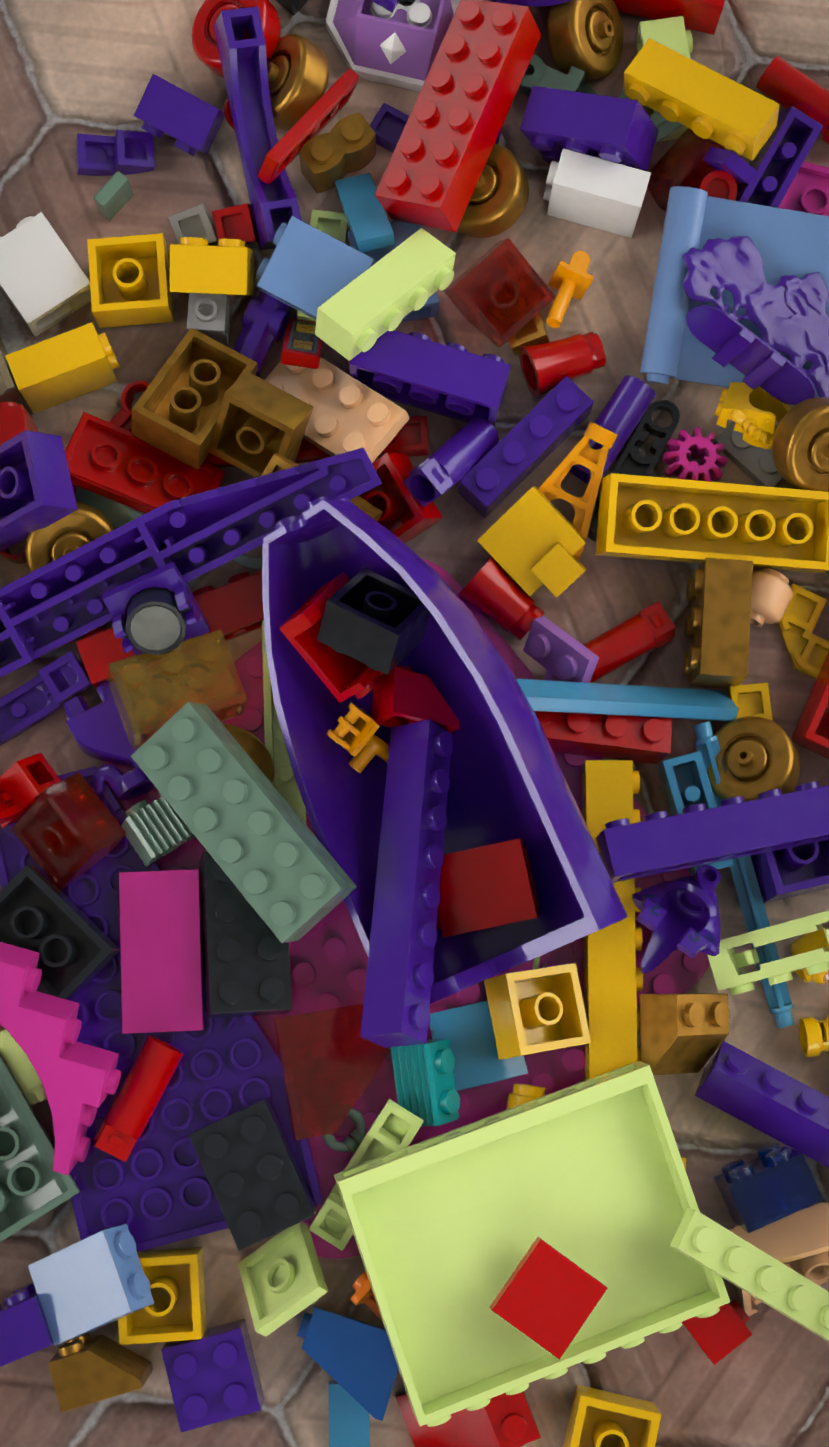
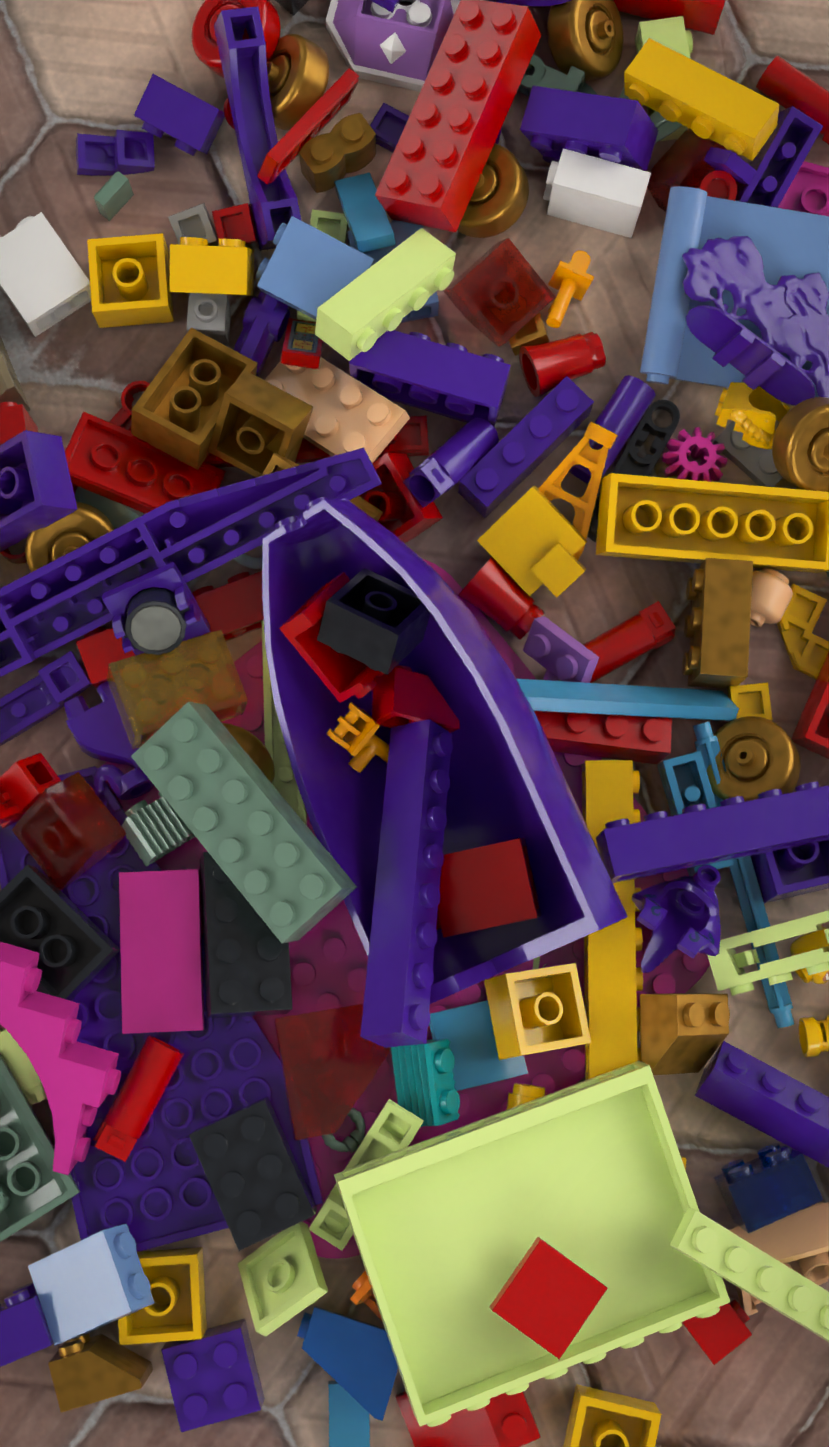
(63, 367): yellow brick -> none

